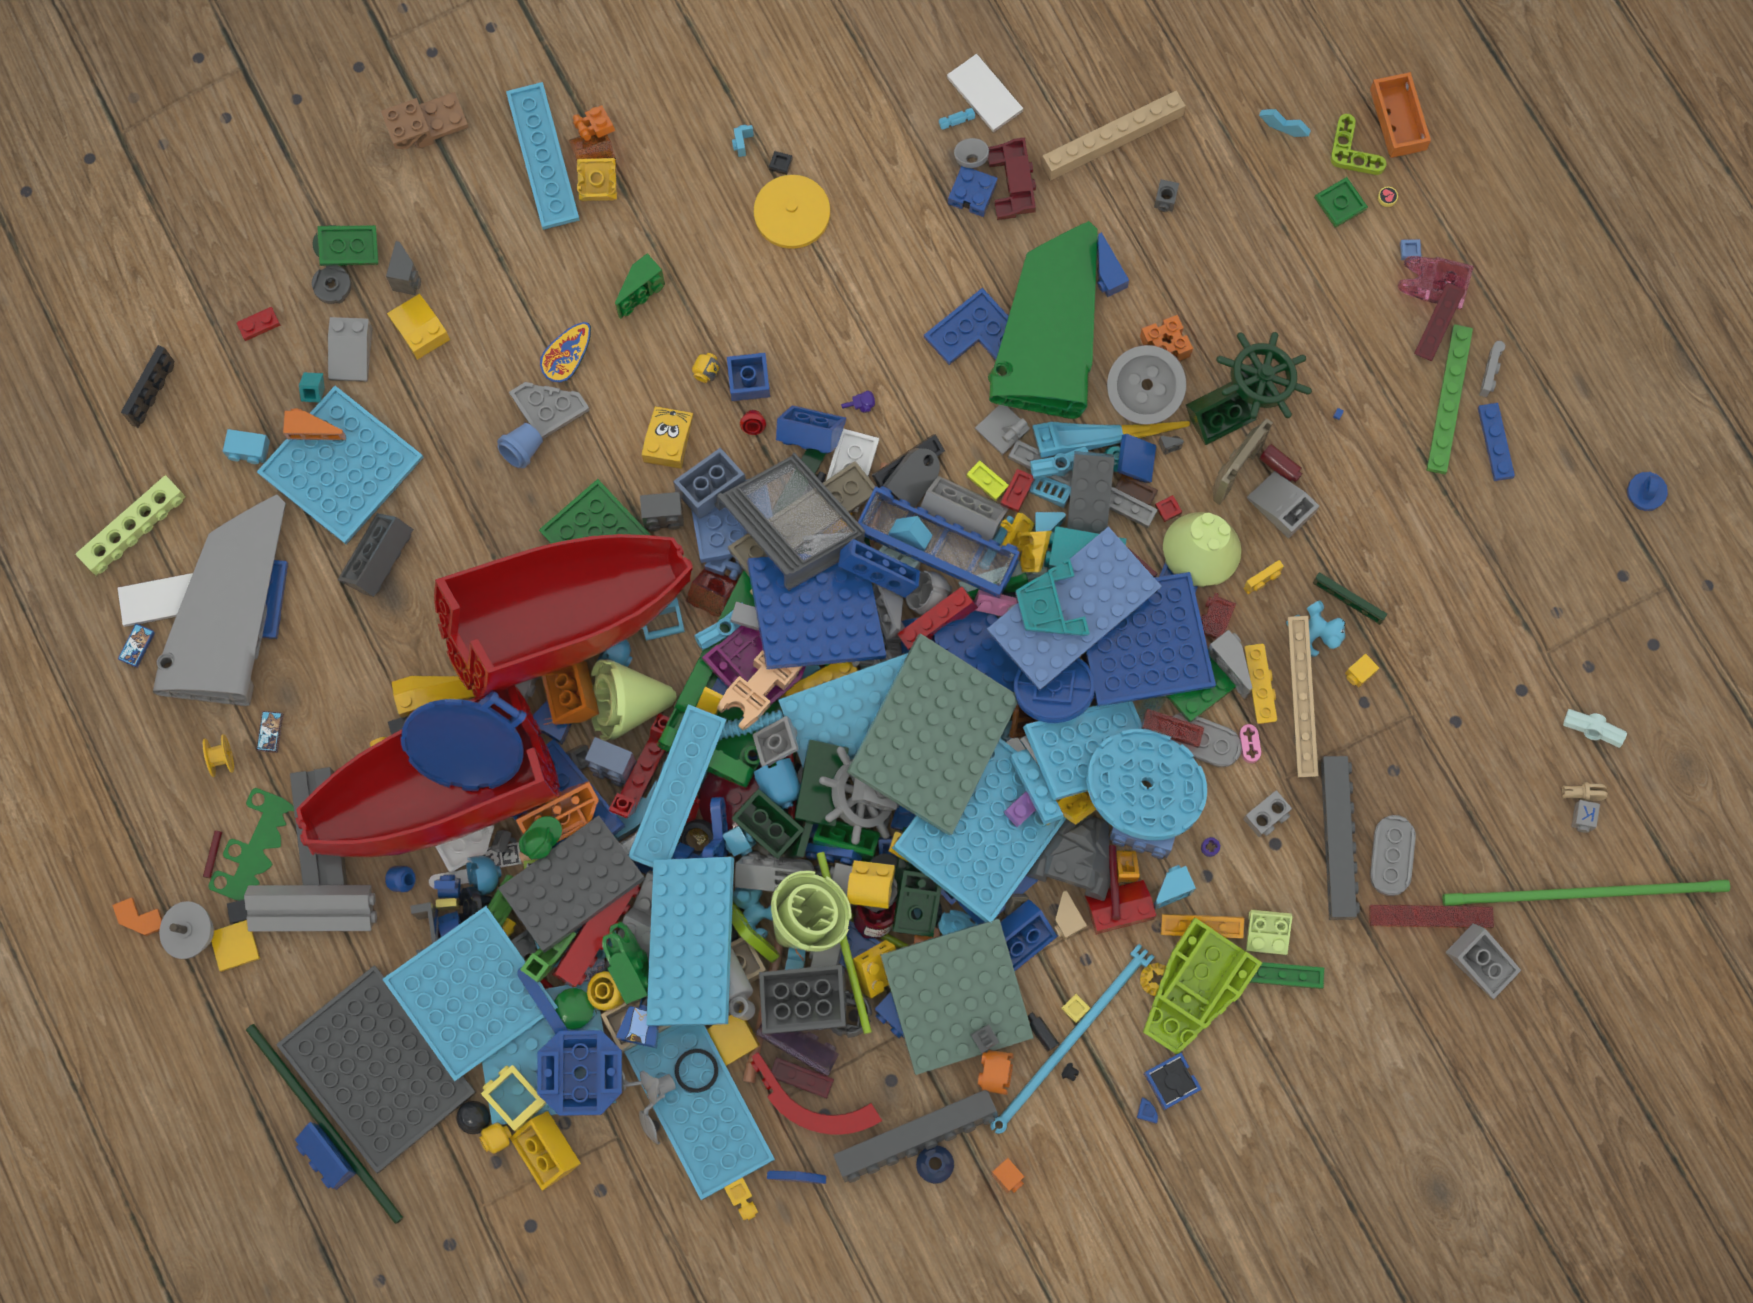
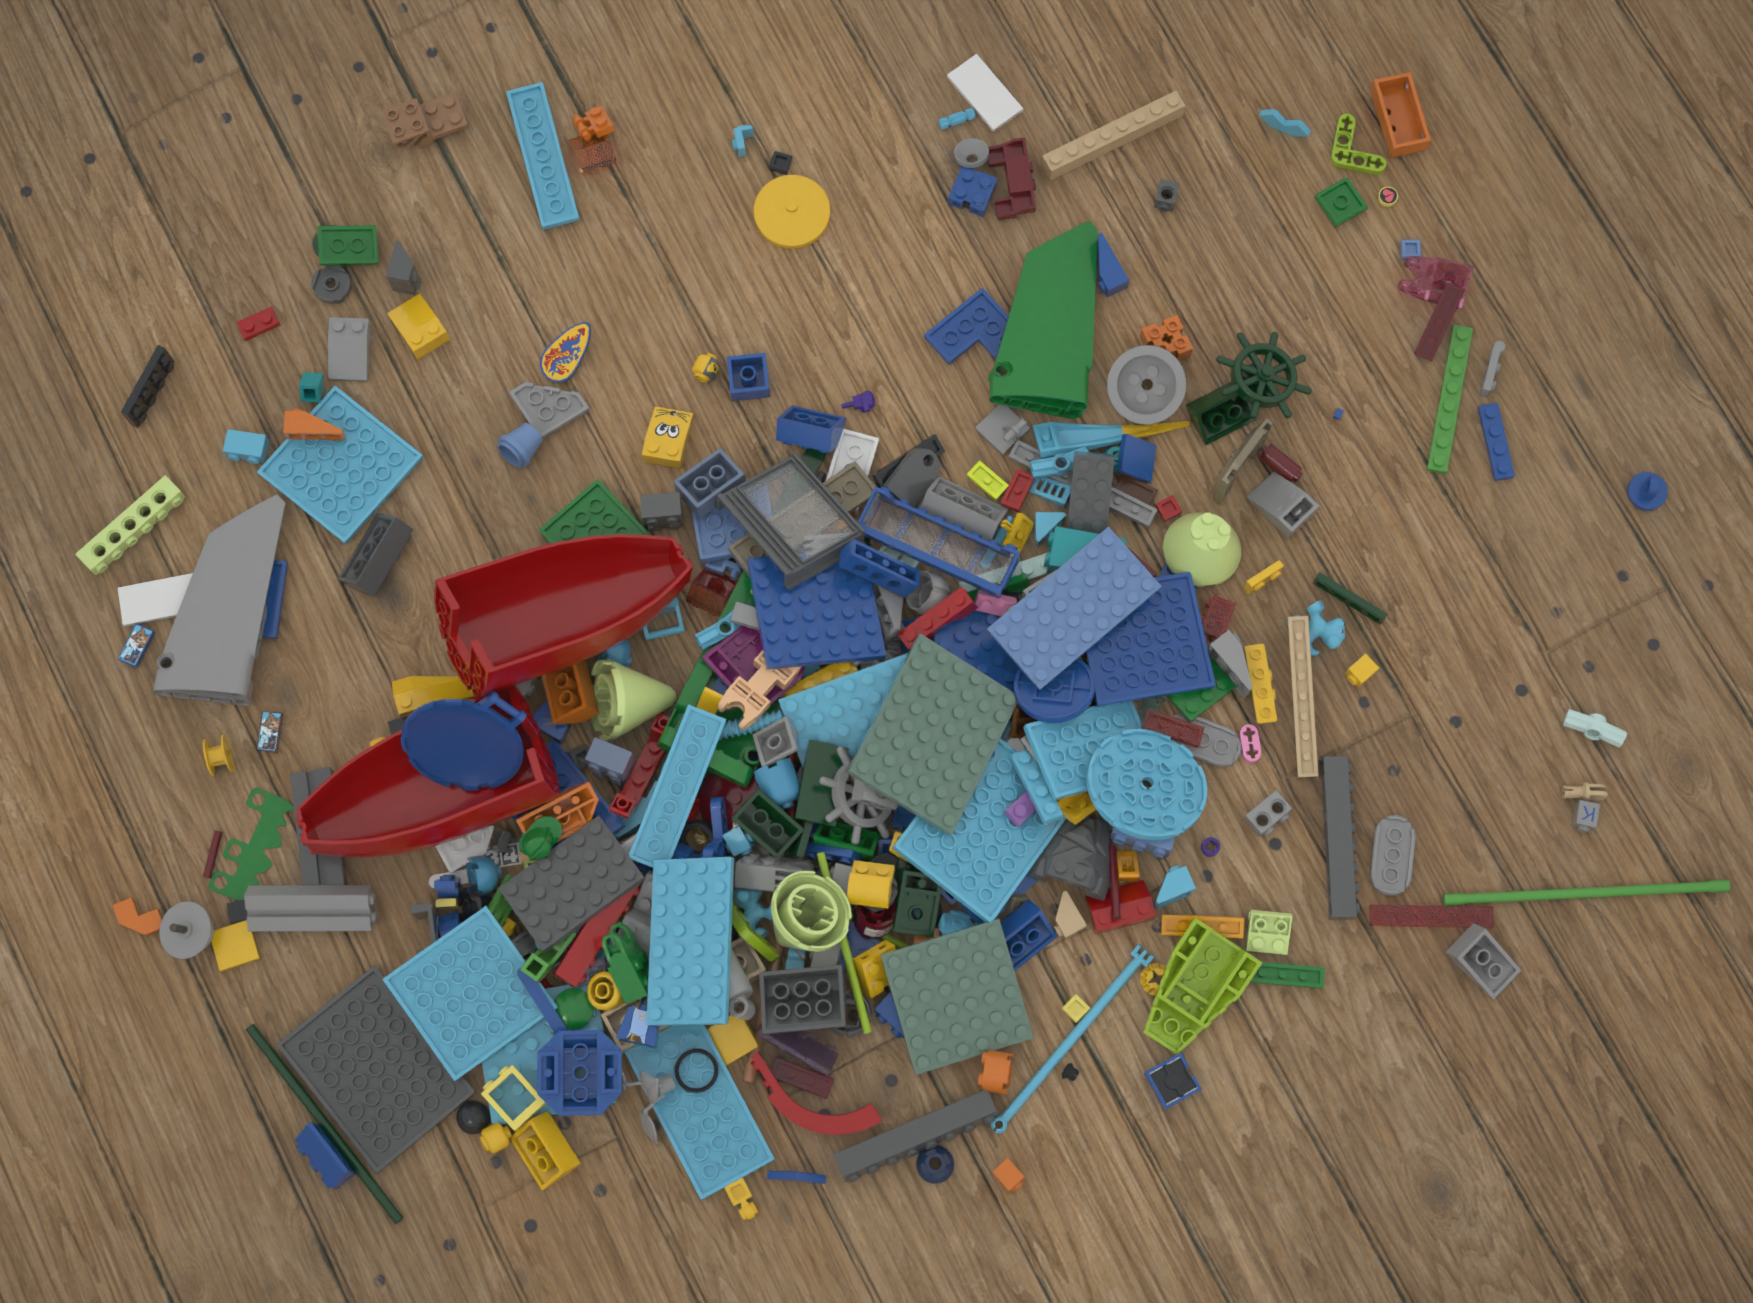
(400, 878): blue head -> none
(597, 179): yellow slope -> none
(641, 282): green slope -> none
(753, 422): red cone -> none
(912, 532): medium azure slope -> none
(984, 1038): dark grey tile -> none
(1034, 549): yellow slope -> none
(1041, 604): teal wing -> none
(1042, 1032): black cylinder -> none
(1147, 1111): blue tile -> none
(1170, 444): dark grey slope -> none

